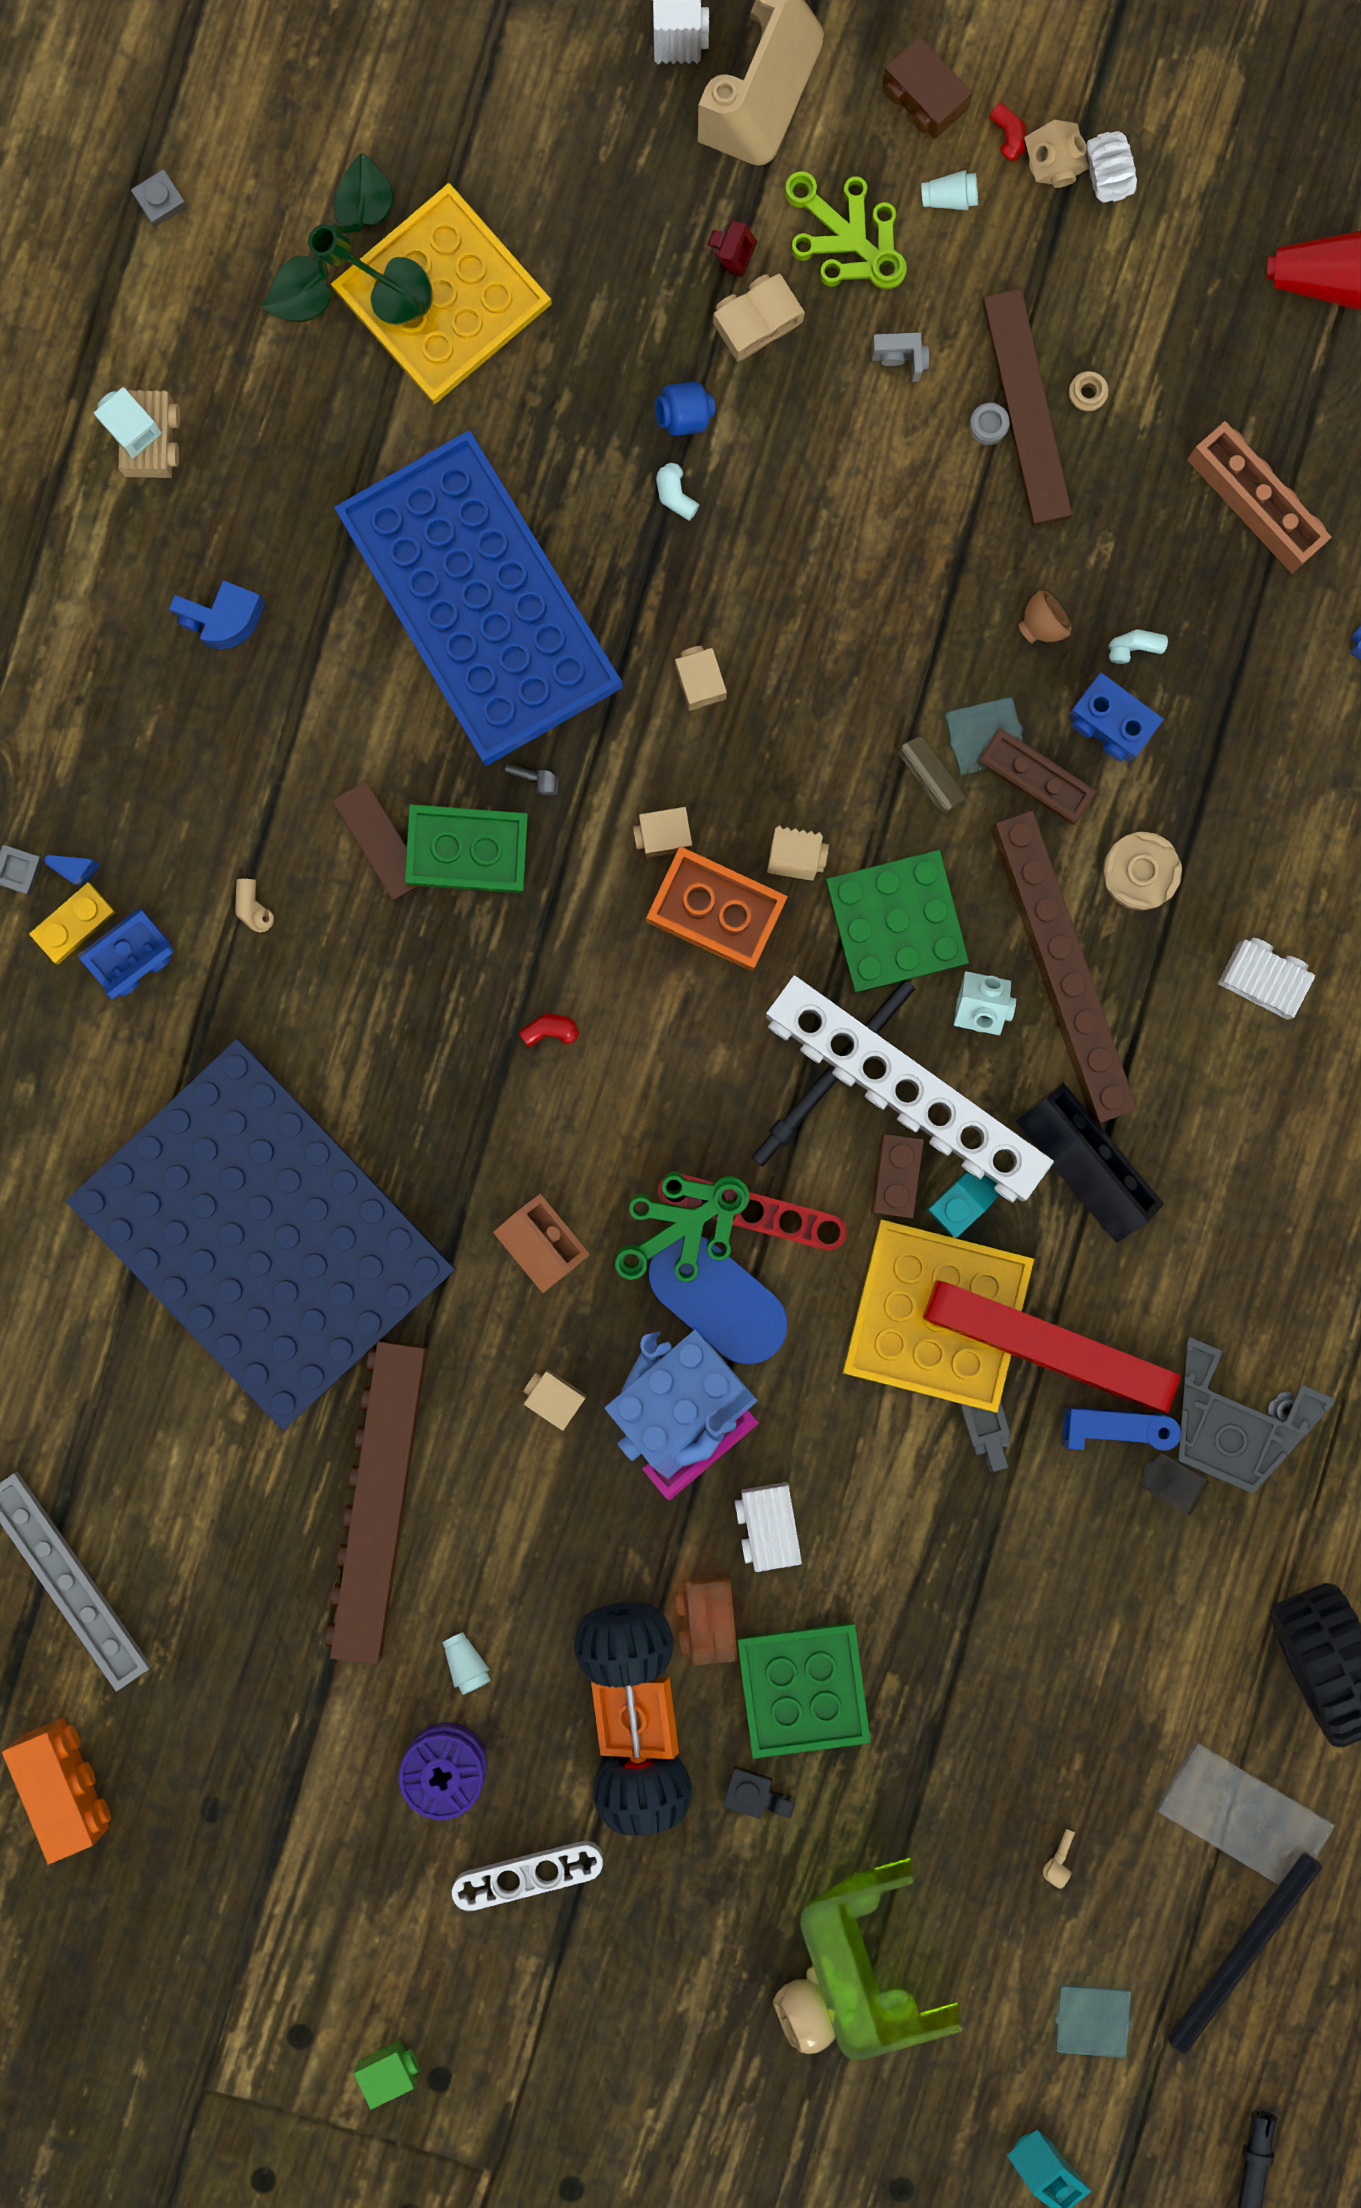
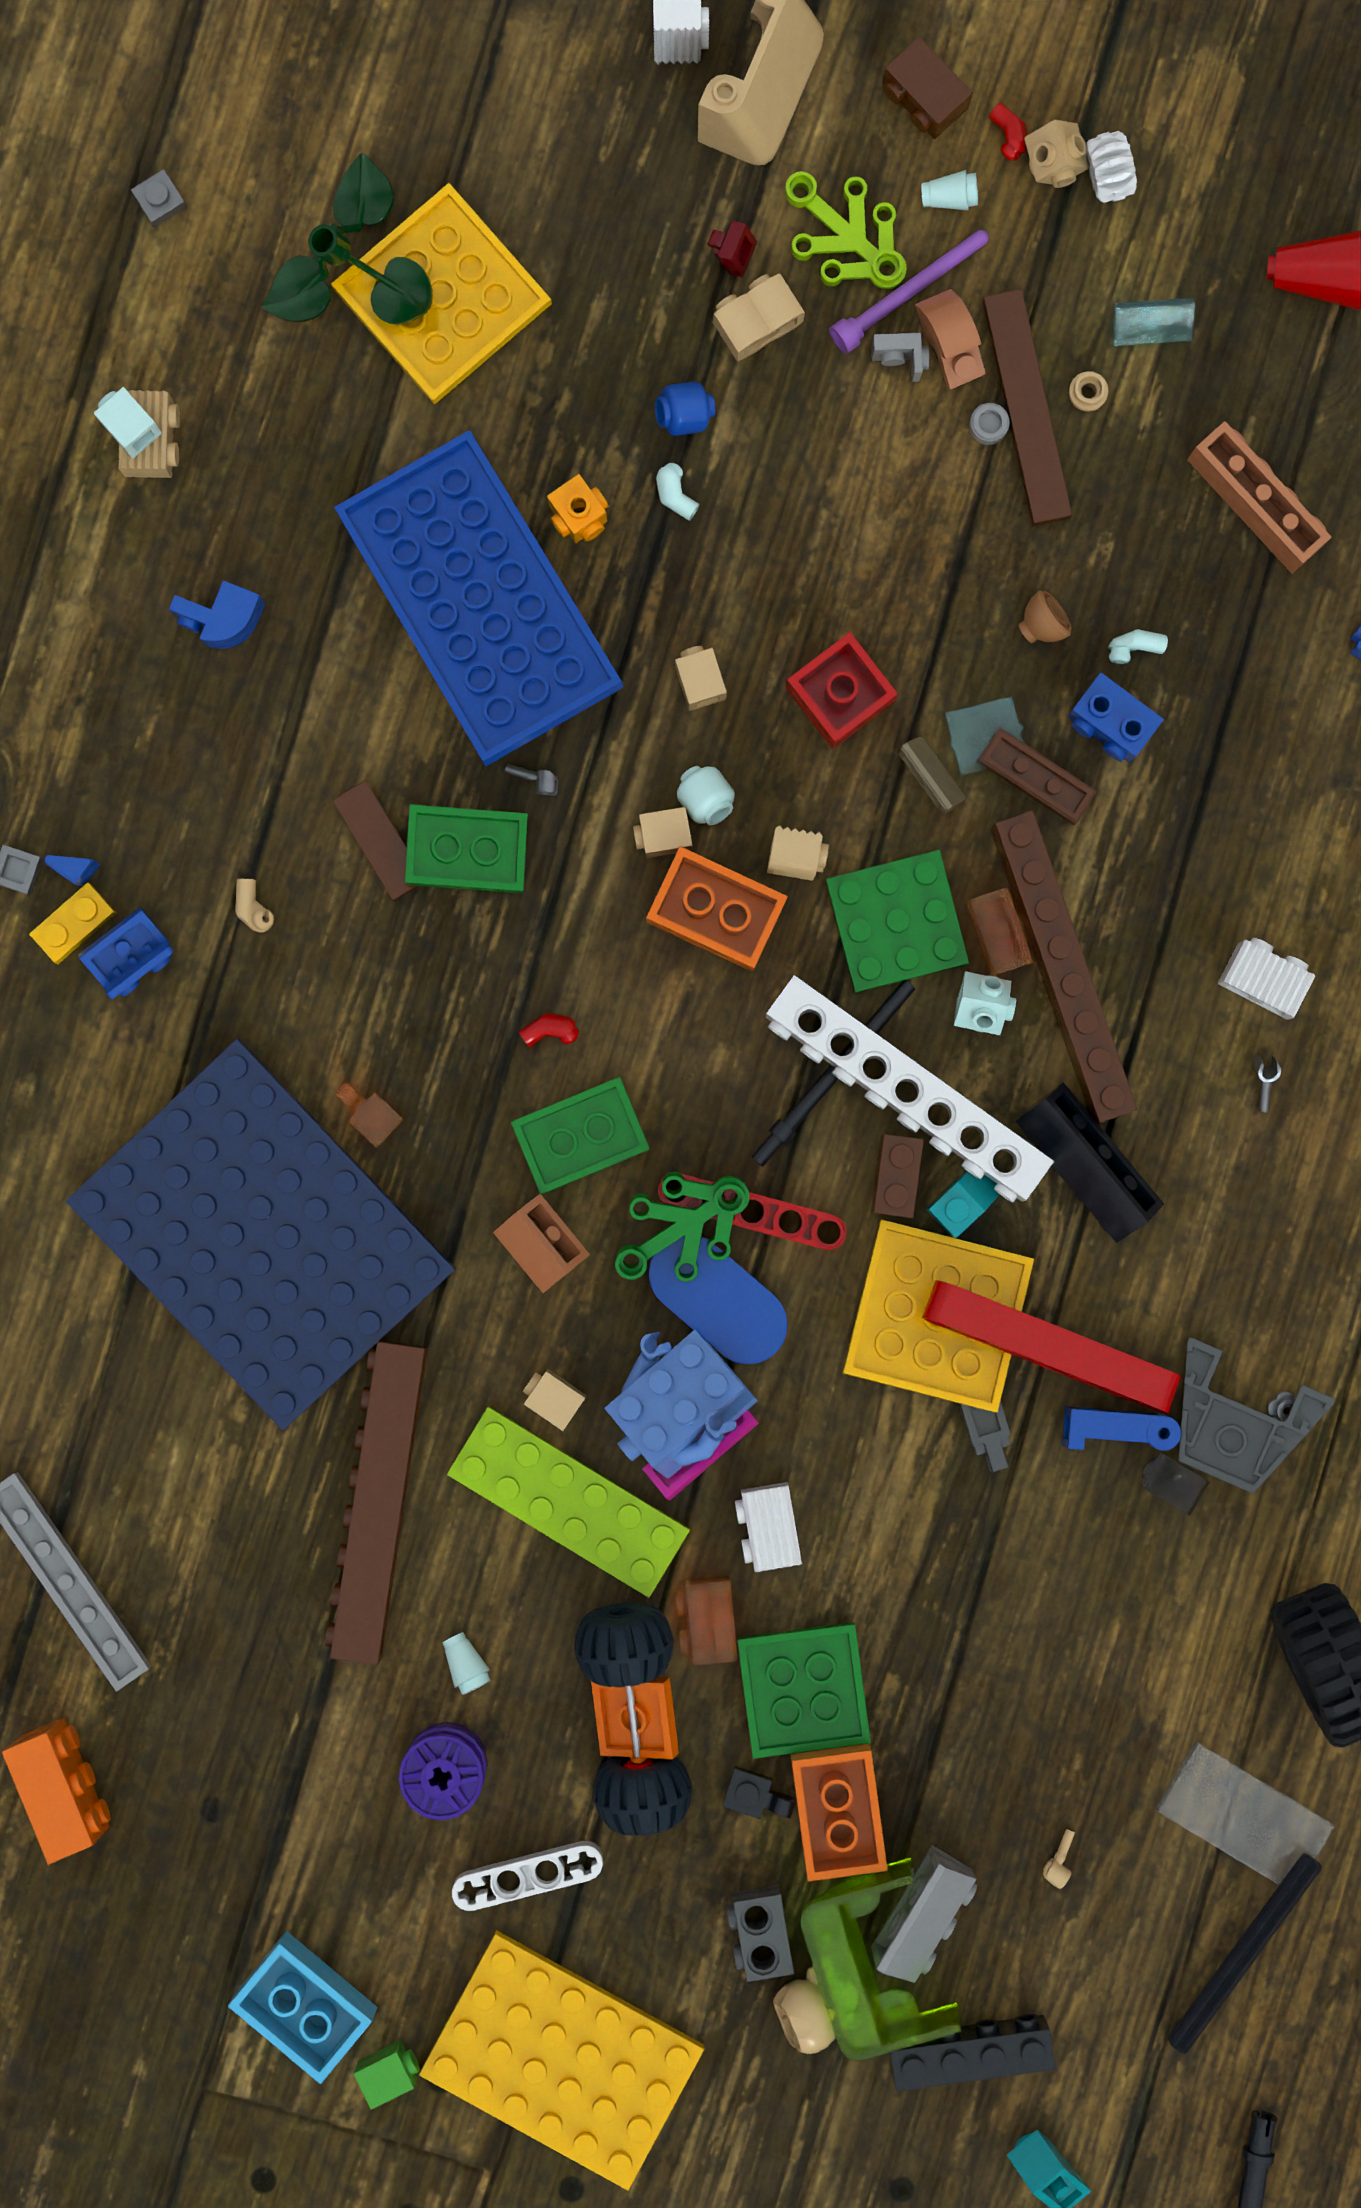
(303, 2007): none -> medium azure brick
(373, 1117): none -> clear orange plate
(562, 2060): none -> yellow plate
(568, 1501): none -> lime plate
(577, 497): none -> light orange brick
(580, 1135): none -> green plate
(705, 795): none -> light aqua head
(767, 1932): none -> dark grey brick
(838, 1812): none -> orange brick
(841, 690): none -> red brick
(849, 332): none -> medium lavender piece
(923, 1916): none -> light grey slope
(953, 336): none -> nougat brick
(976, 2053): none -> black brick
(999, 932): none -> clear orange brick
(1093, 2021): clear light blue piece -> none
(1142, 871): tan tile -> none
(1153, 321): none -> clear light blue plate
(1266, 1077): none -> flat silver hand

